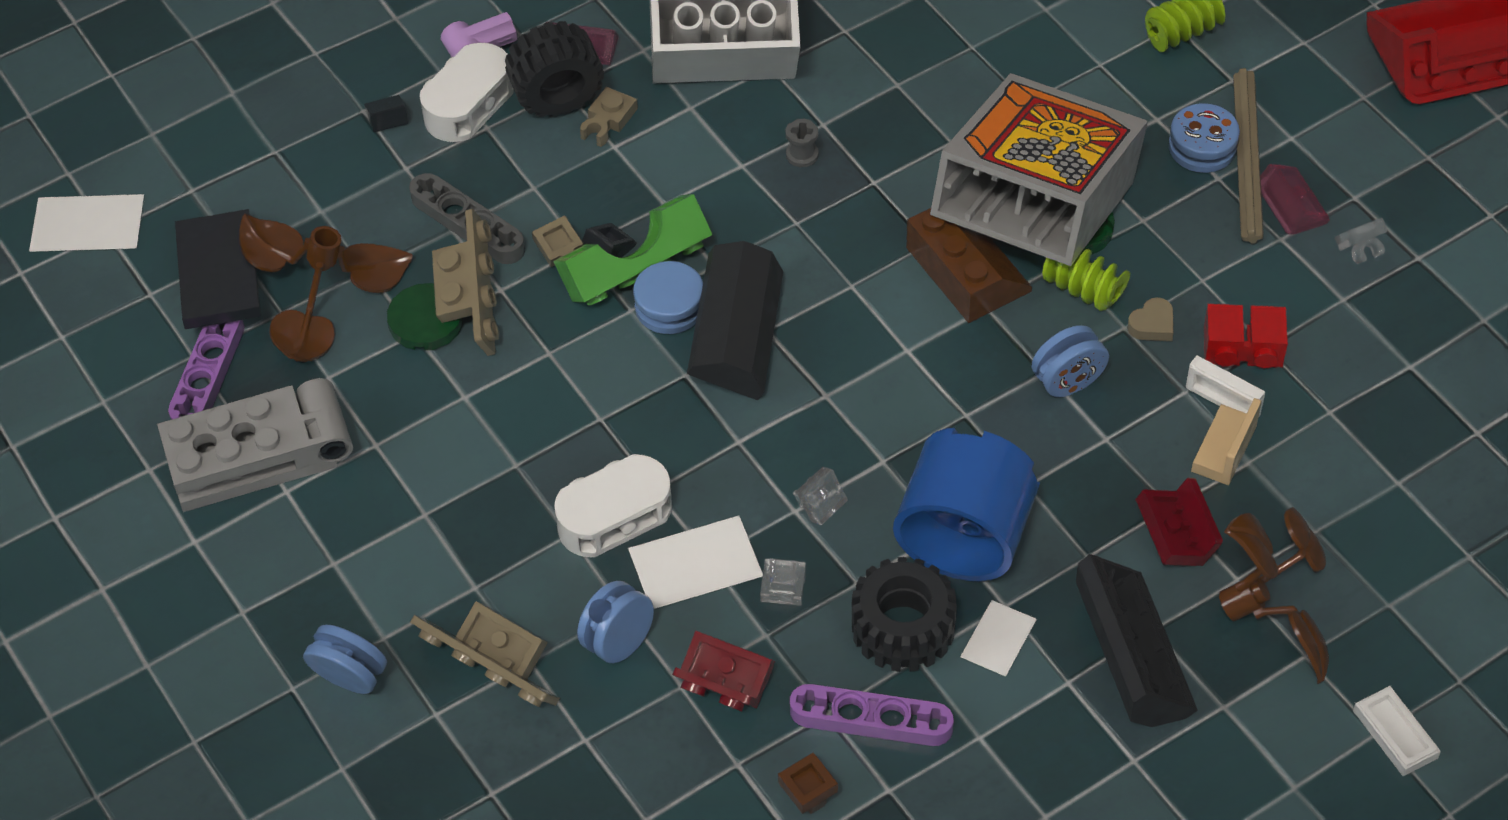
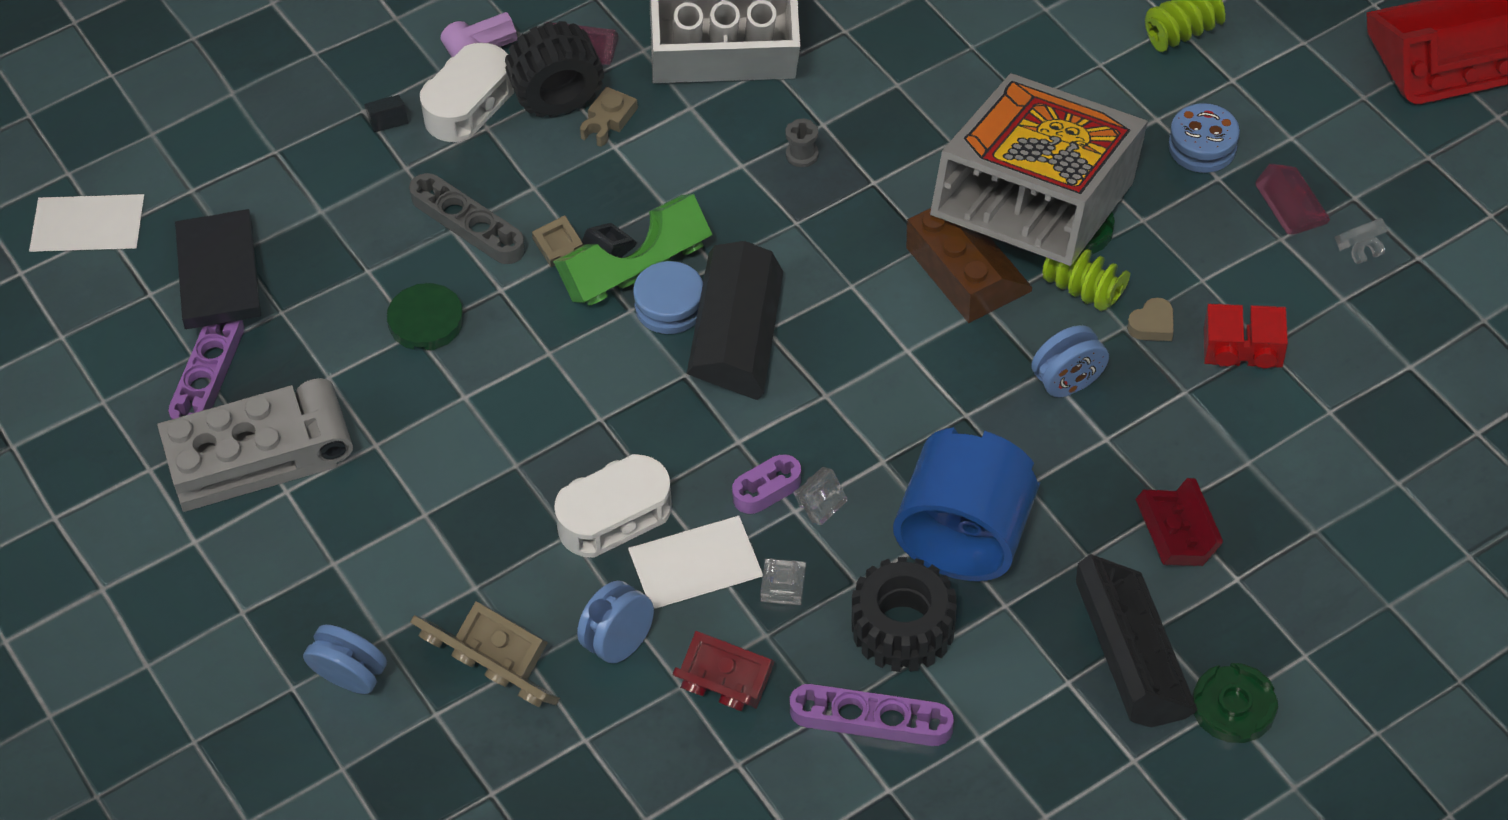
(272, 244): reddish brown plant -> none
(464, 282): dark tan bracket -> none
(766, 483): none -> medium lavender beam
(808, 783): reddish brown tile -> none
(998, 638): white sticker -> none
(1221, 386): white tile -> none
(1226, 442): tan panel -> none
(1235, 703): none -> dark green tile
(1248, 157): dark tan axle -> none
(1252, 593): reddish brown plant -> none
(1396, 731): white tile -> none

